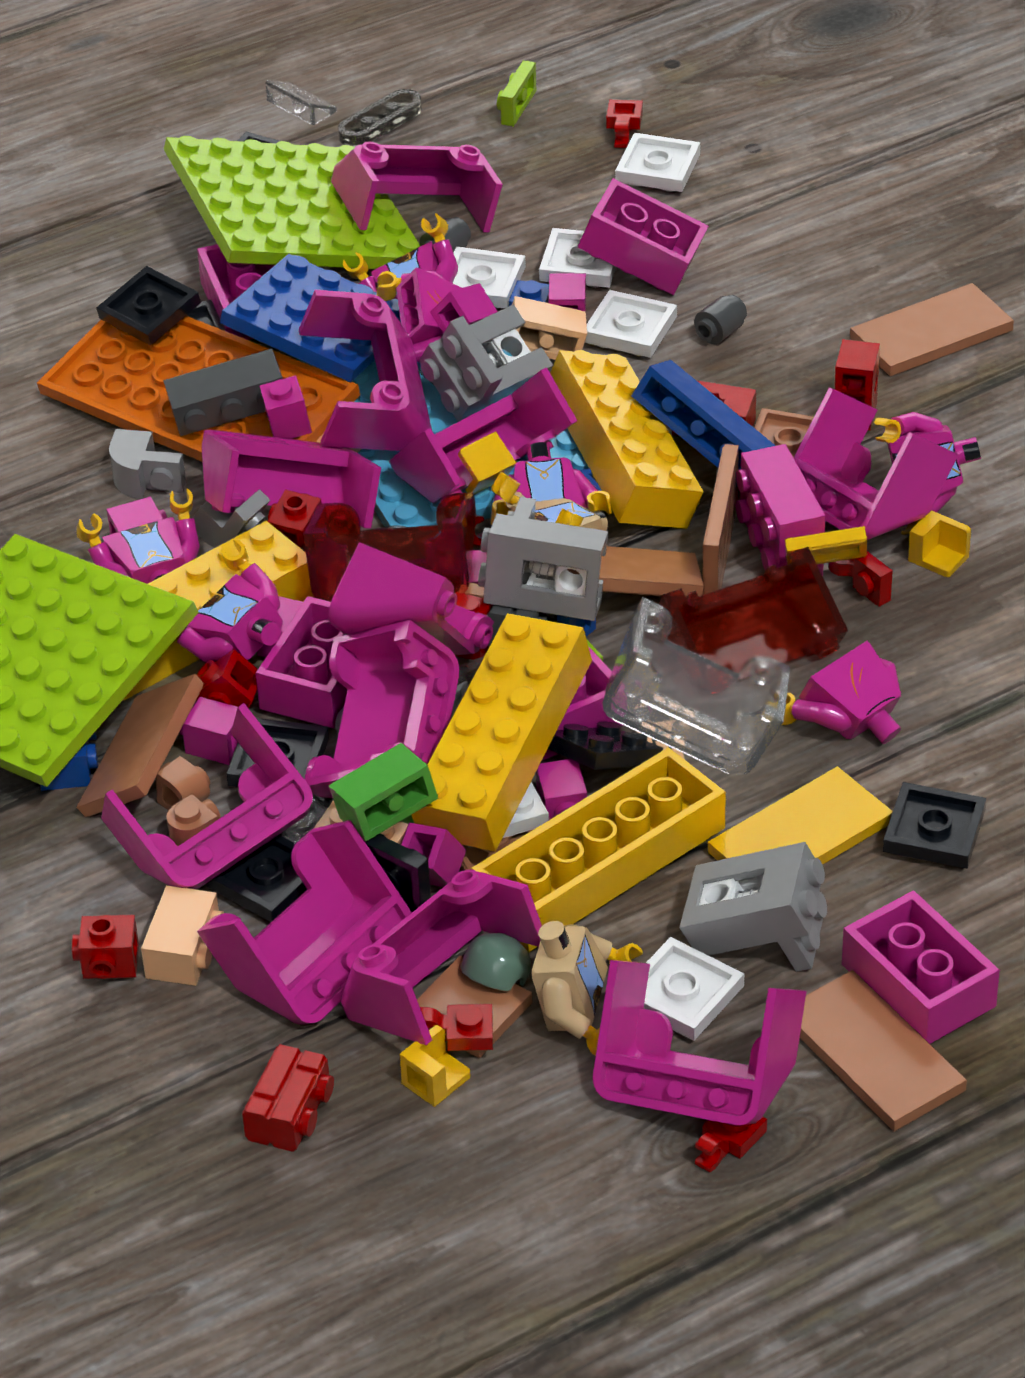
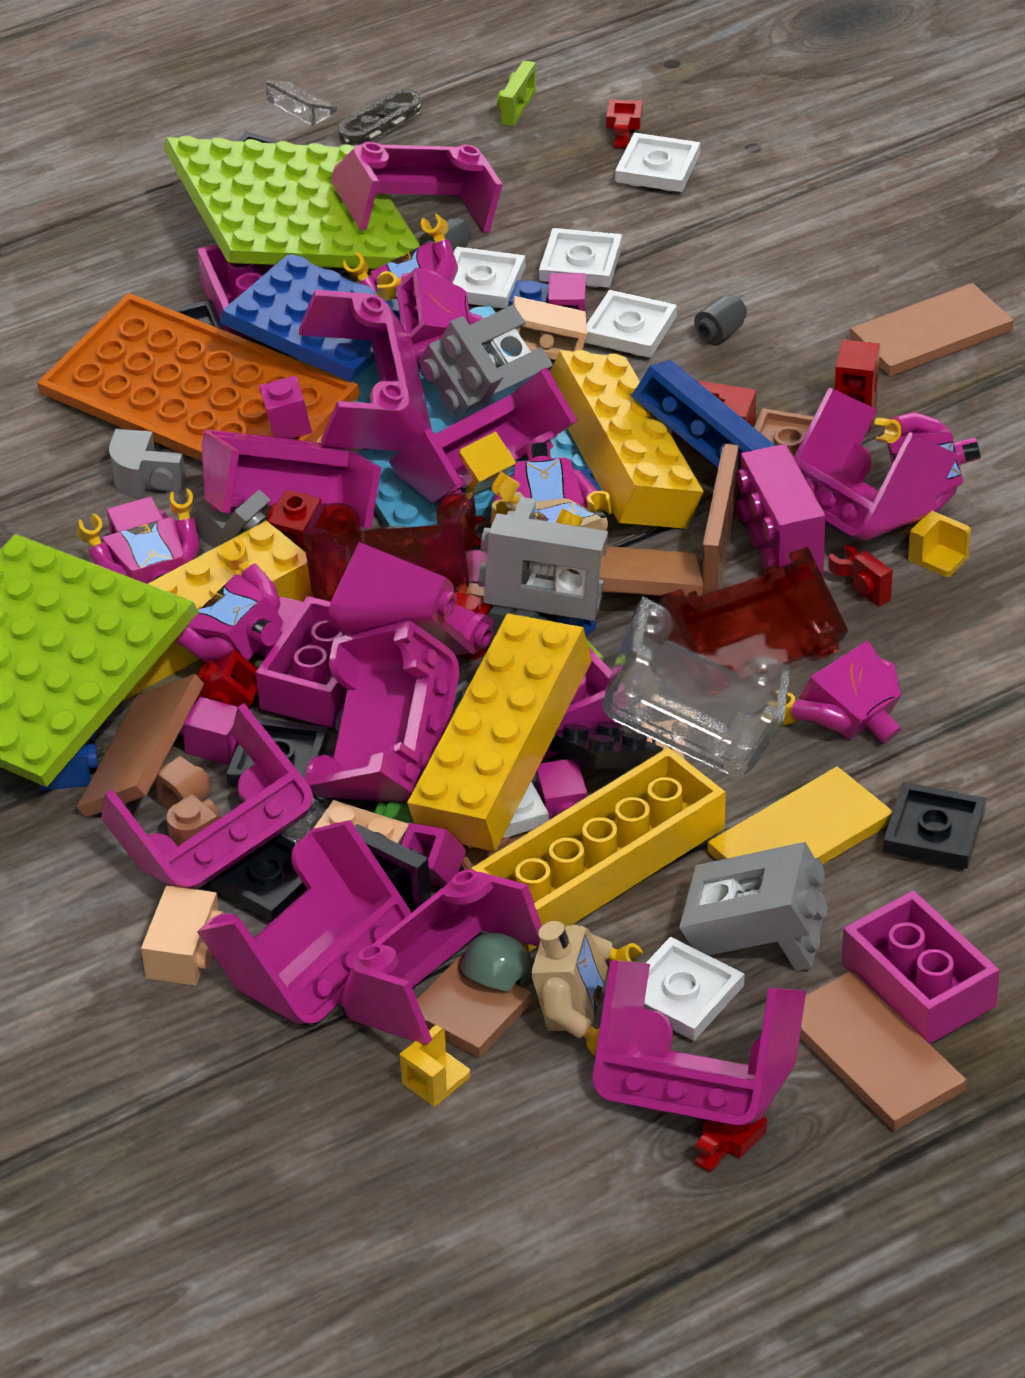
(107, 946): red brick -> none
(148, 305): black plate -> none
(221, 392): dark grey brick -> none
(287, 1098): red brick -> none
(383, 791): bright green brick -> none
(464, 1025): red plate -> none
(468, 302): dark pink brick -> none
(642, 236): dark pink brick -> none
(831, 545): yellow tile -> none

